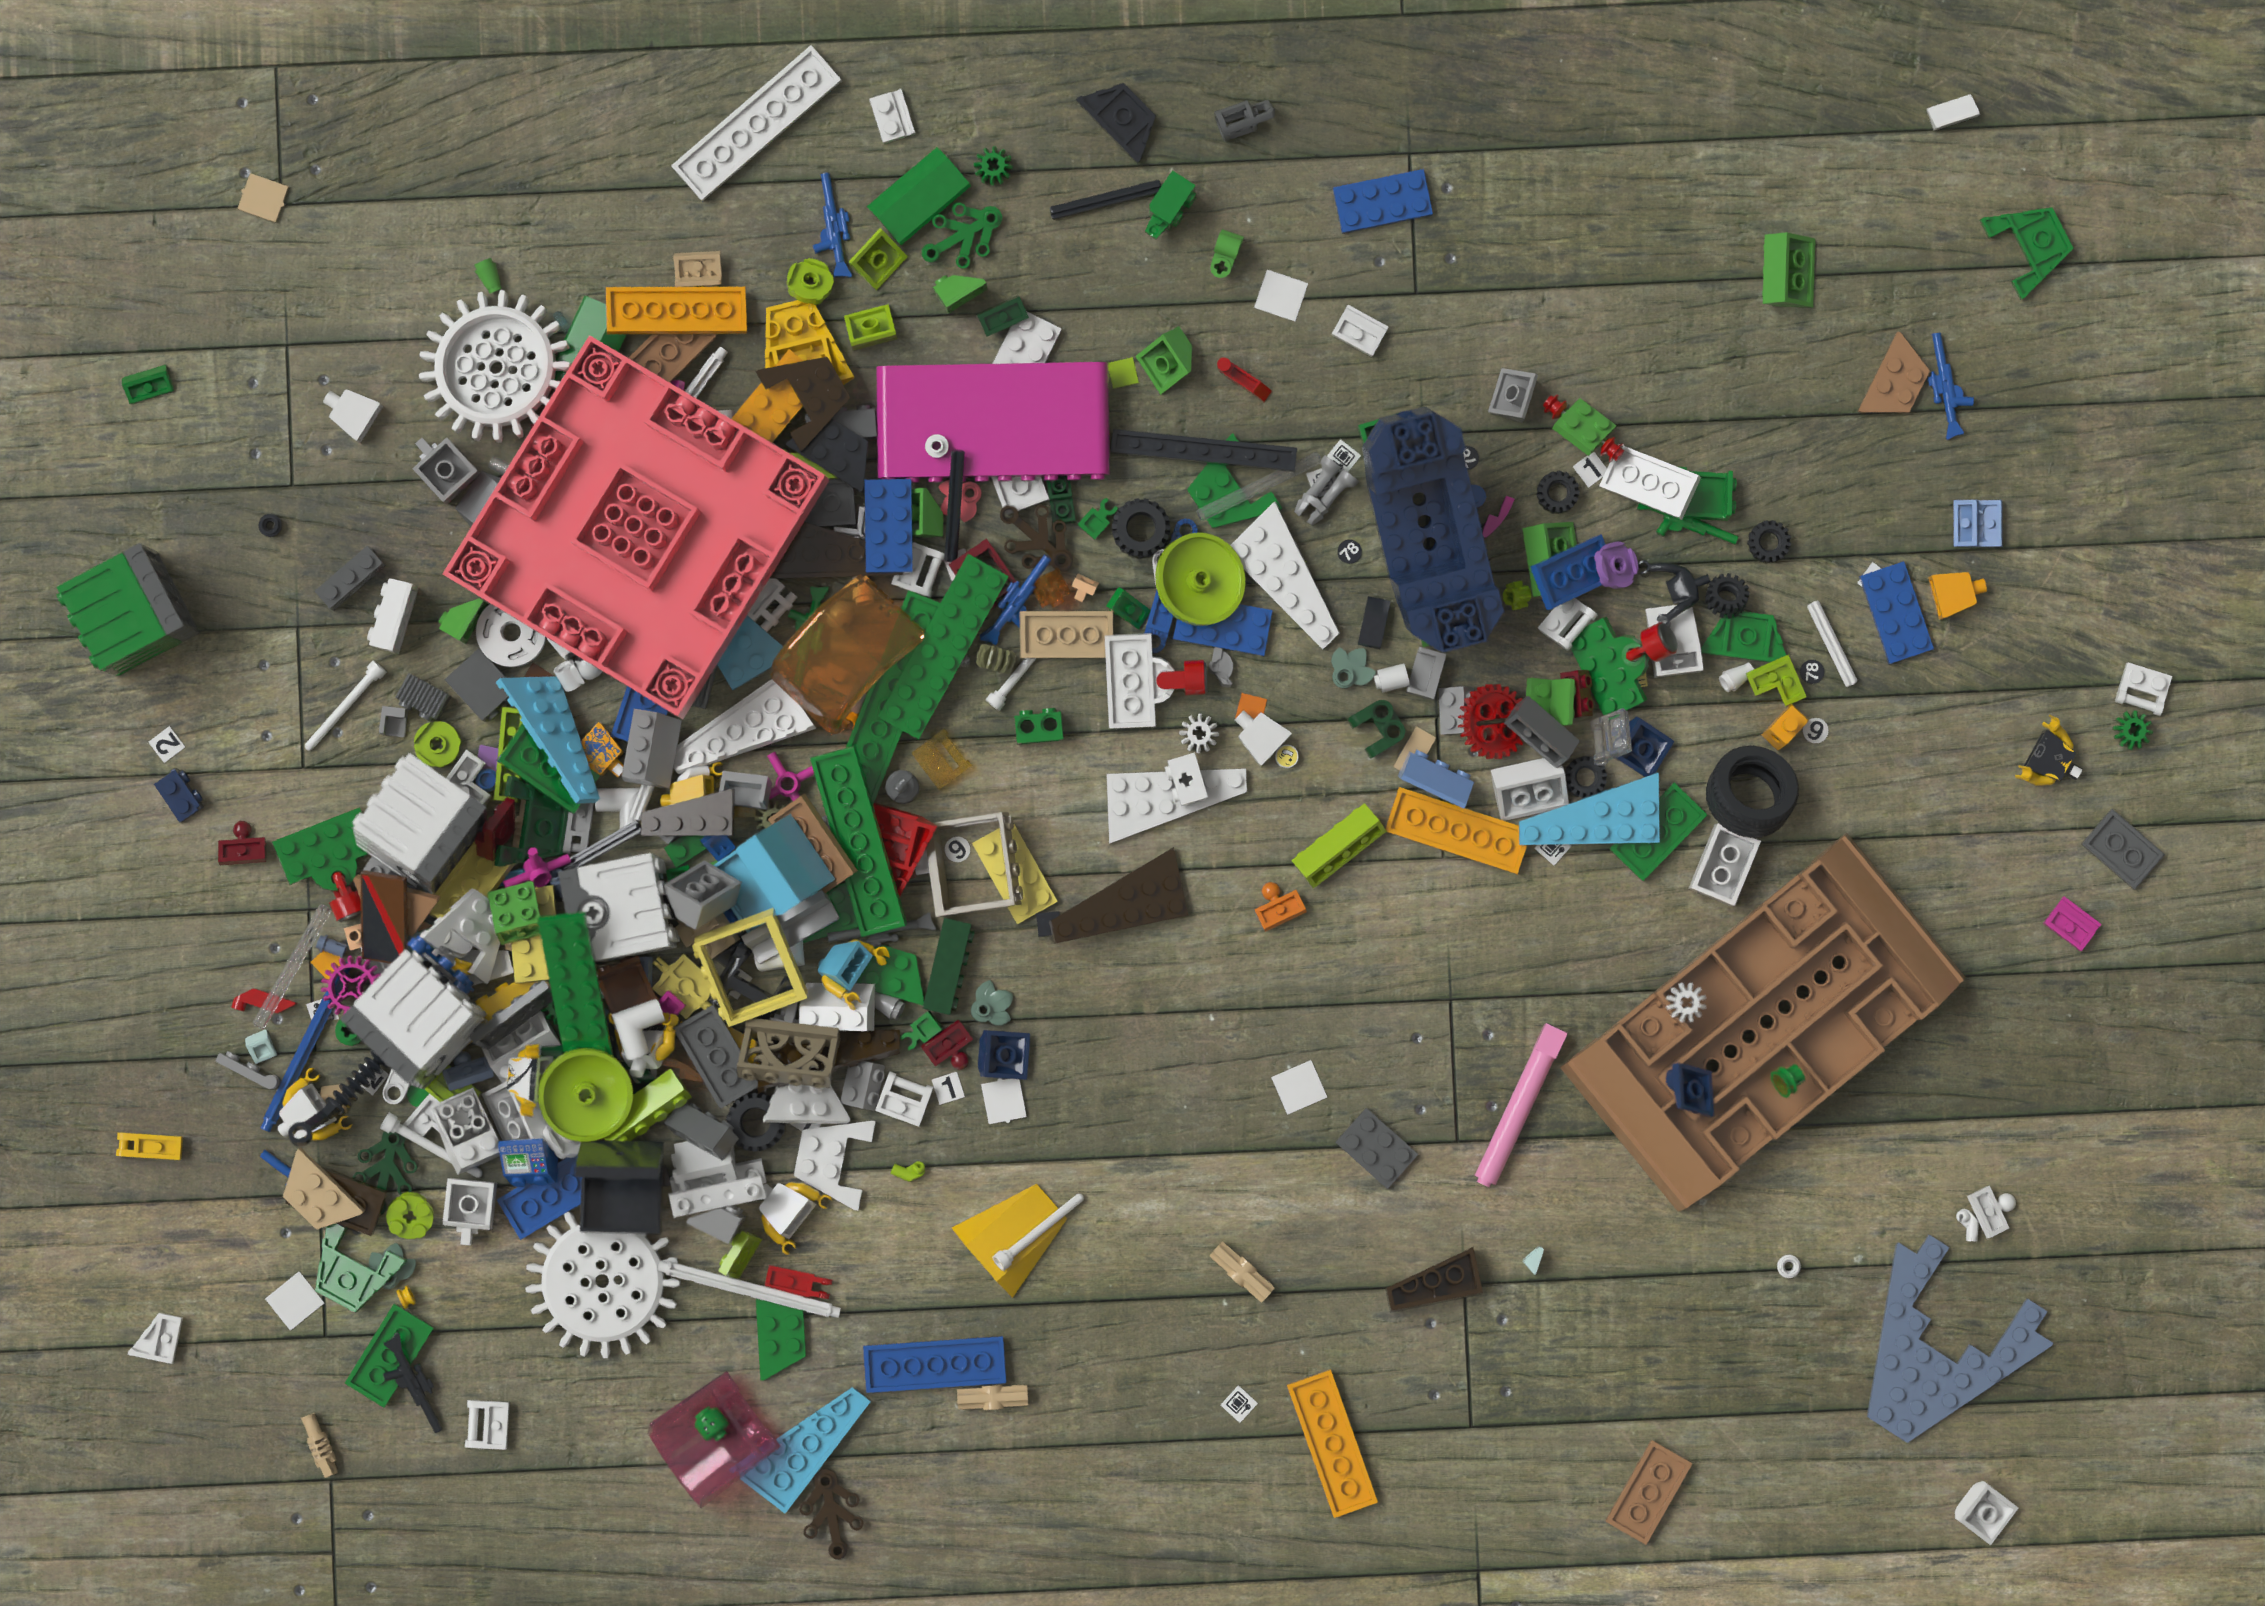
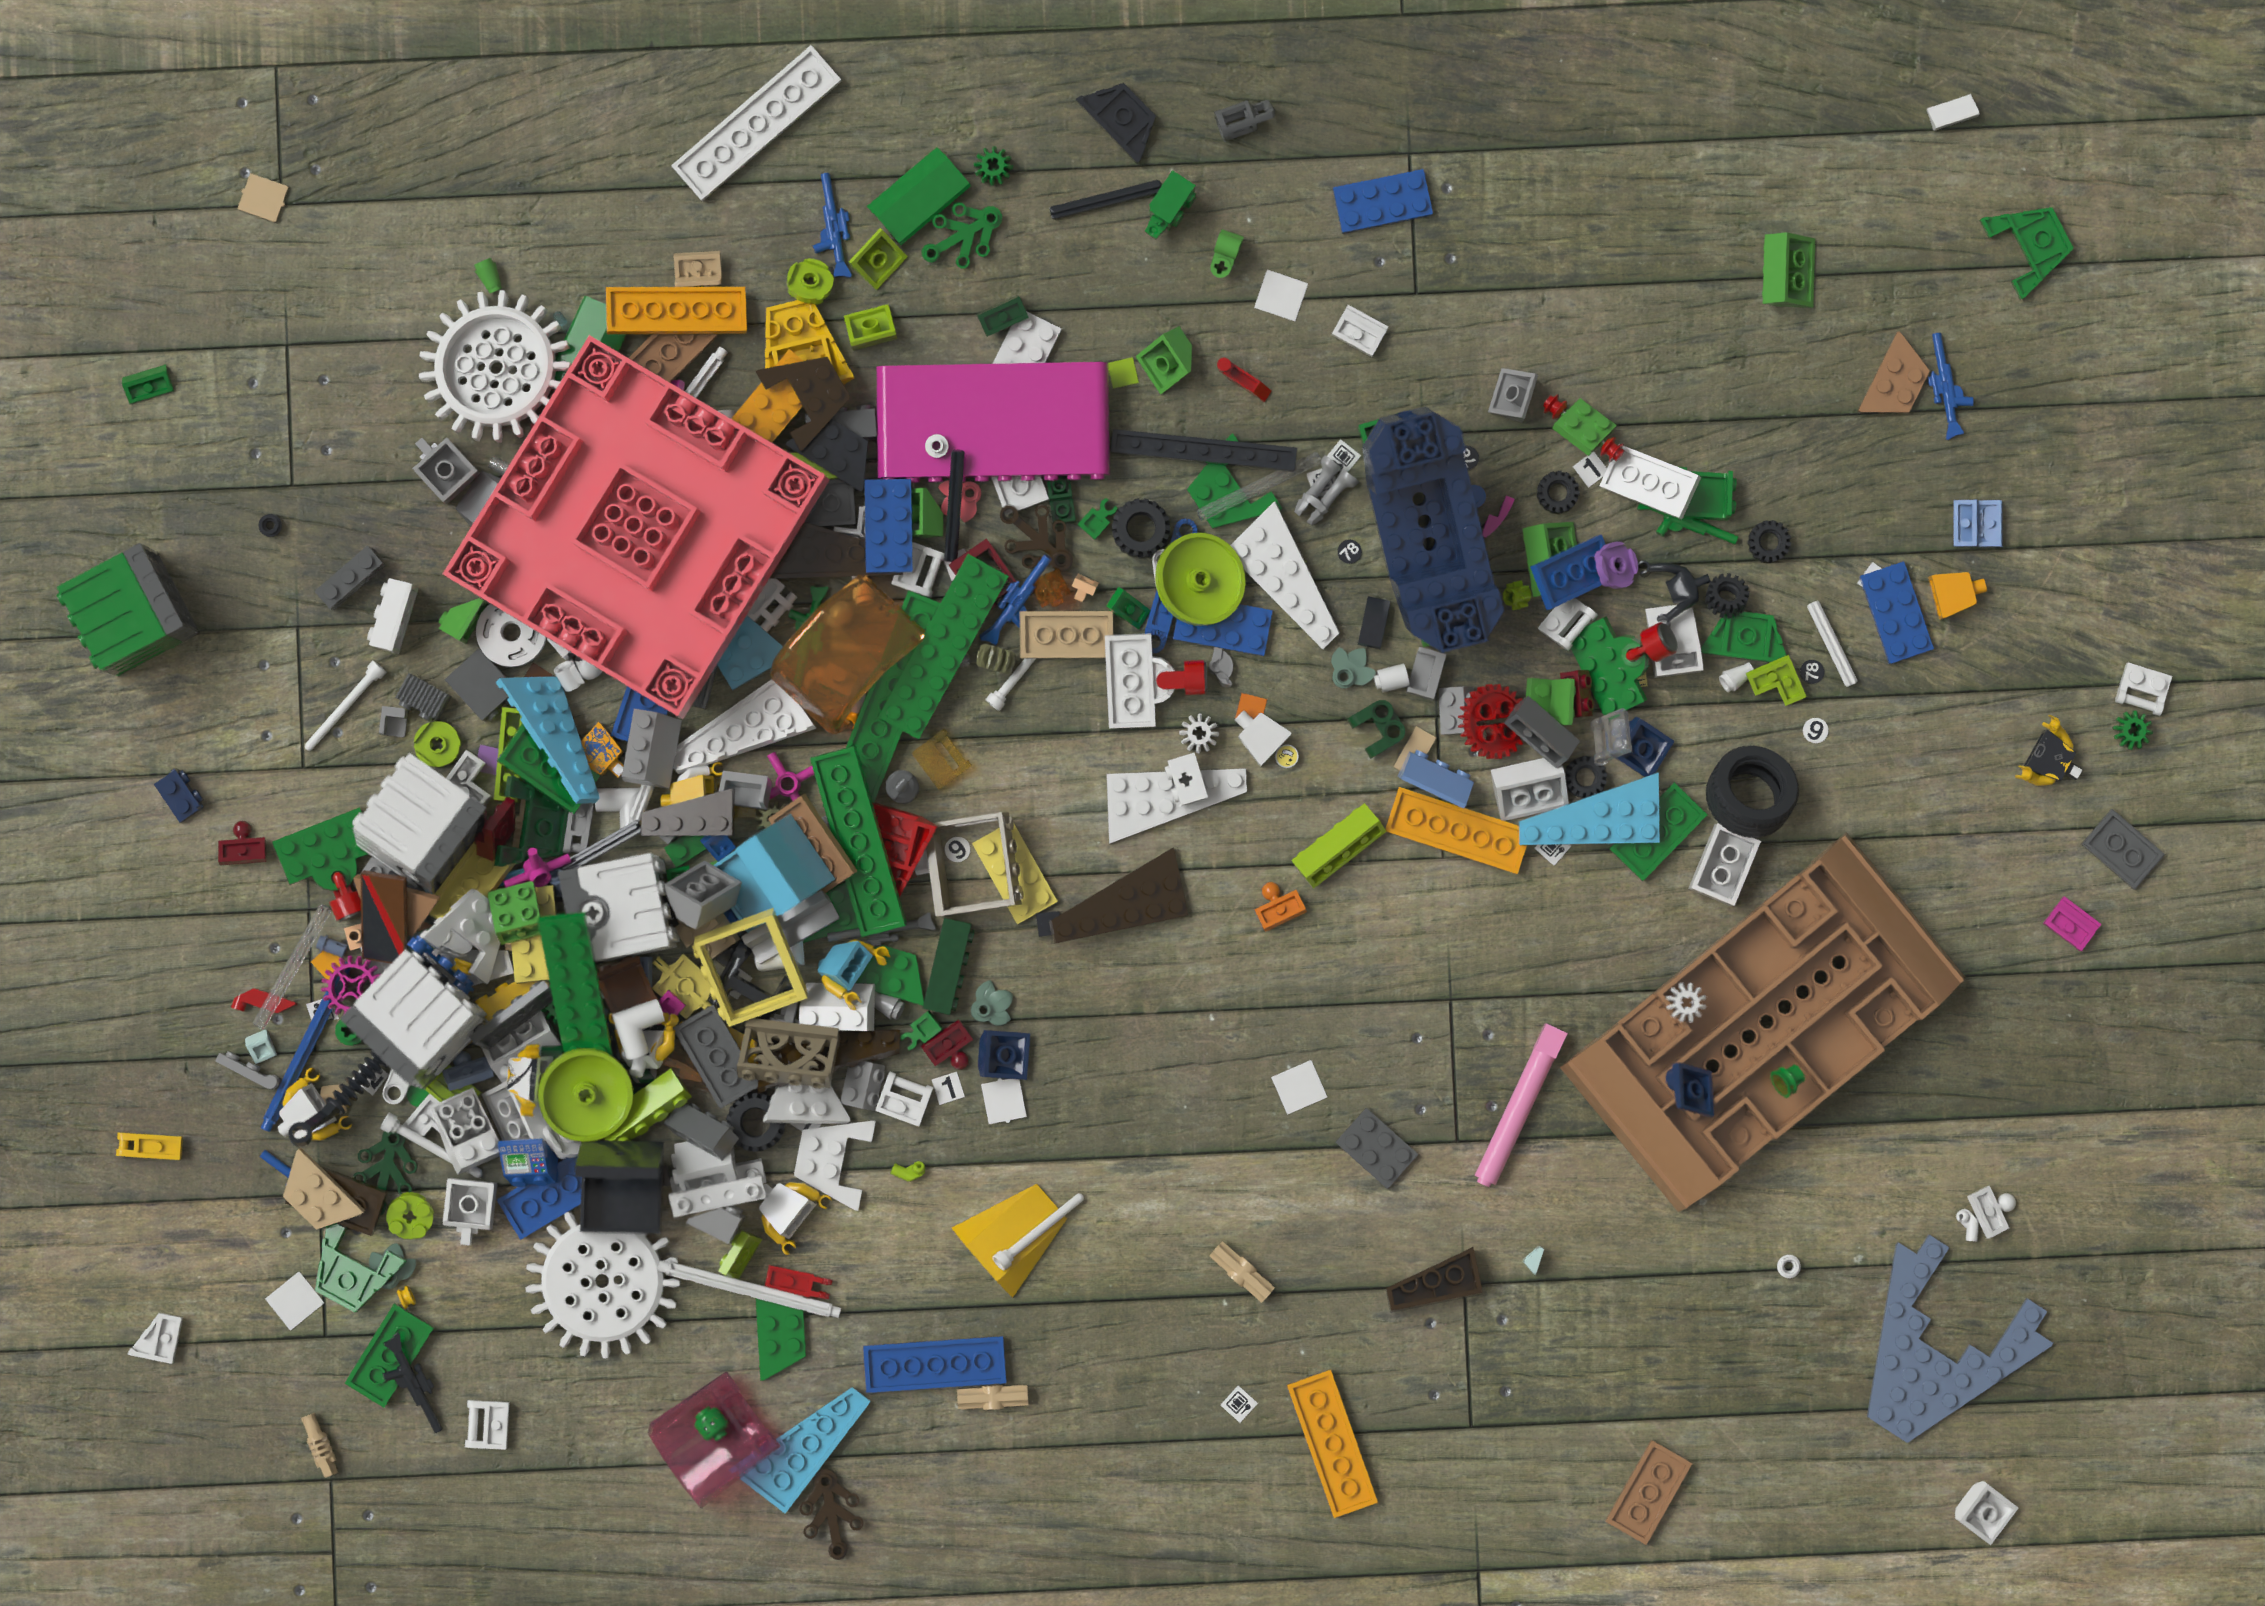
(166, 744): white sticker -> none
(353, 412): white torso -> none
(486, 780): blue plate -> none
(892, 116): white plate -> none
(958, 290): bright green slope -> none
(1039, 733): green brick -> none
(1785, 727): light orange torso -> none

